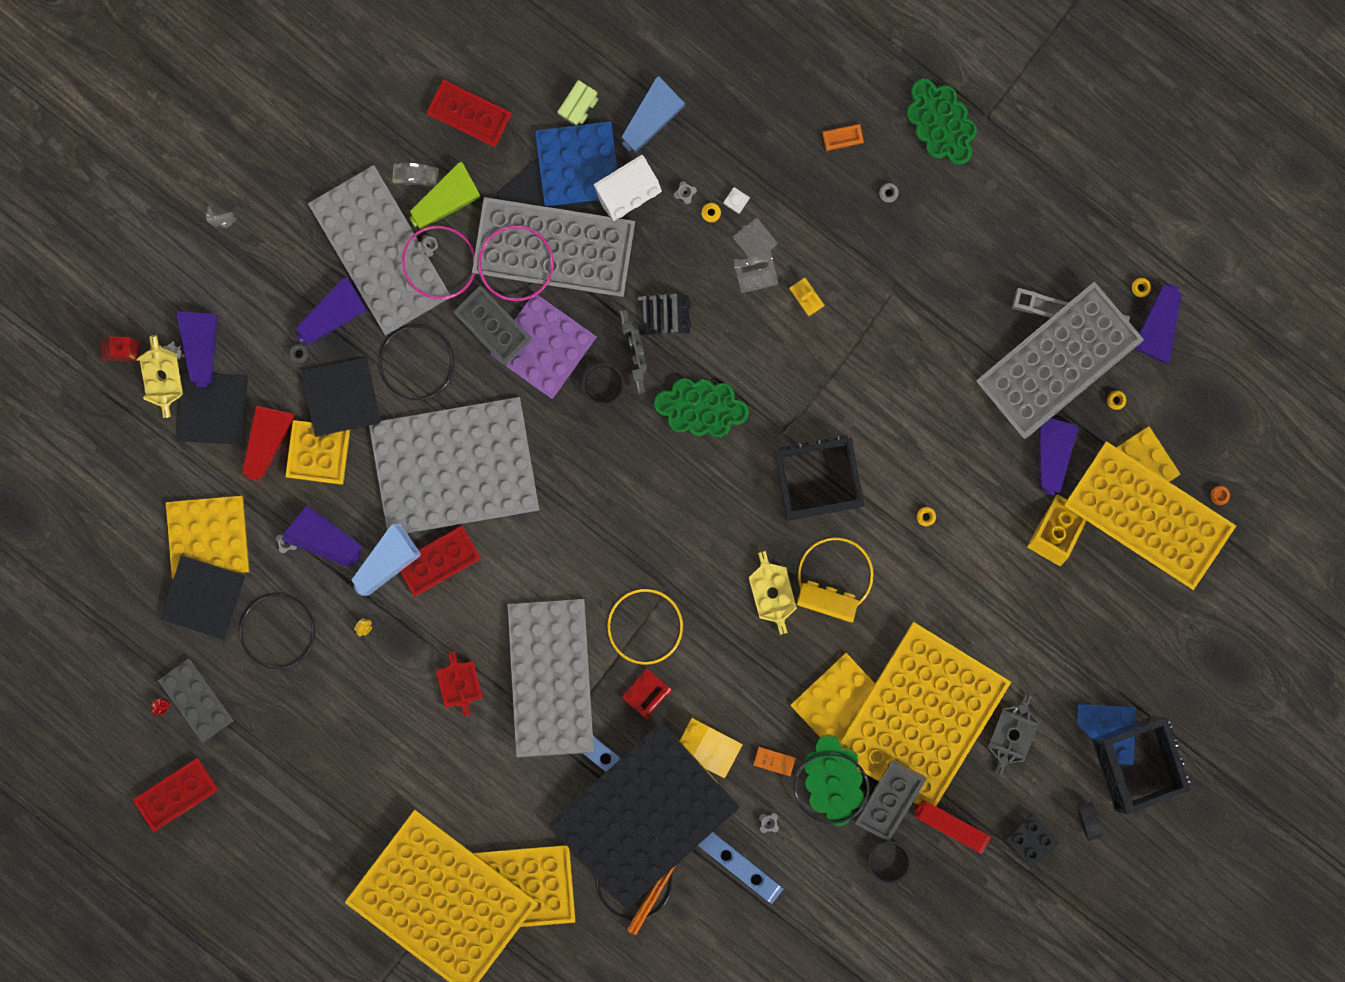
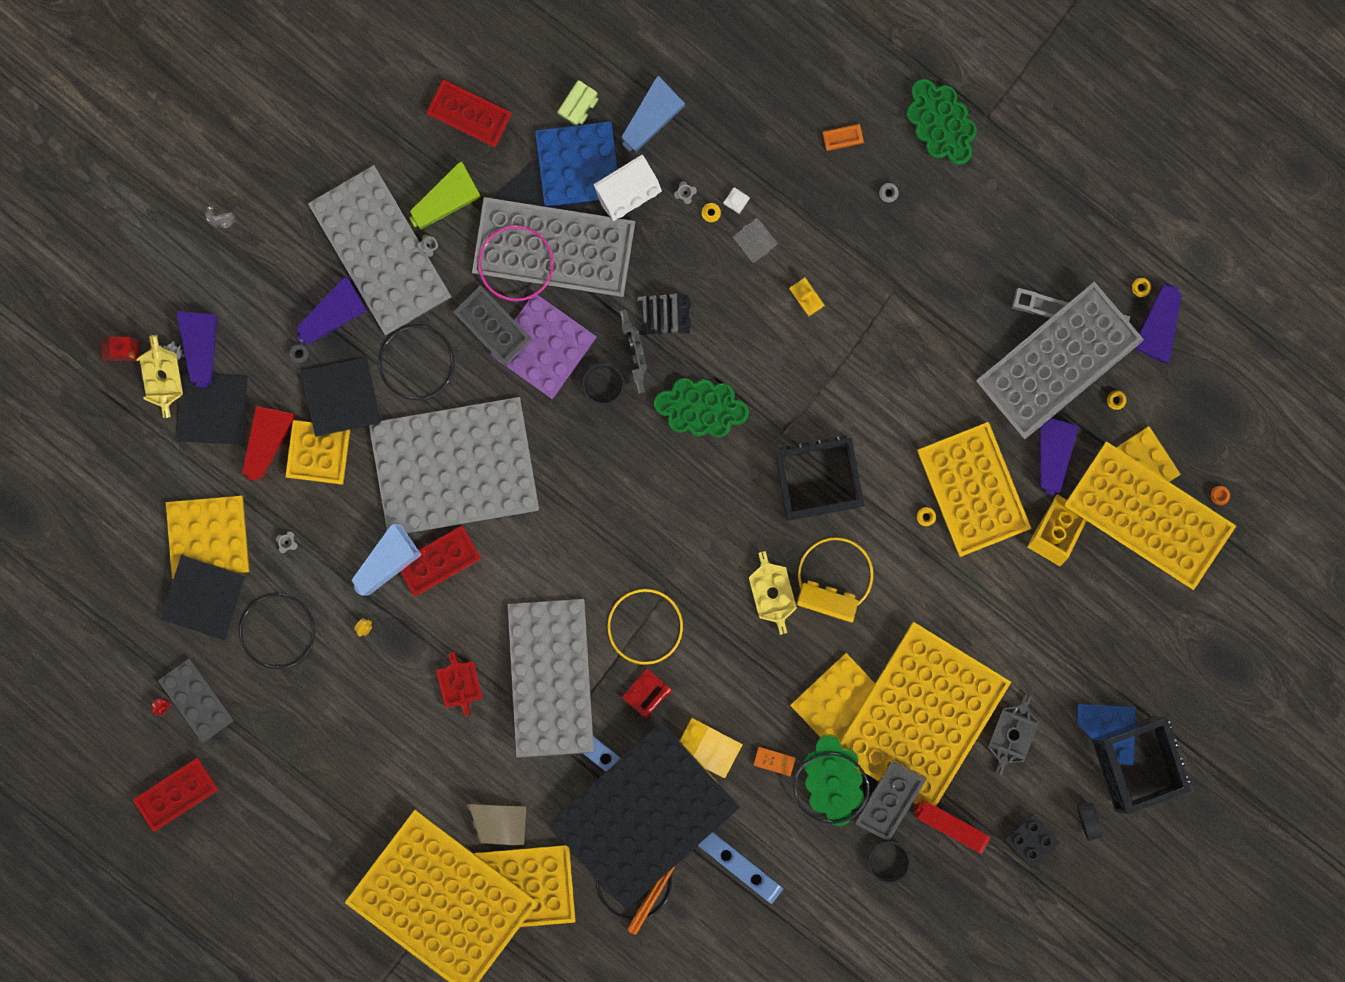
(322, 538): dark purple slope -> none
(404, 269): dark pink piece -> none
(415, 174): clear brick -> none
(499, 823): none -> dark tan slope
(758, 278): clear plate -> none
(765, 827): light grey plate -> none
(974, 489): none -> yellow plate

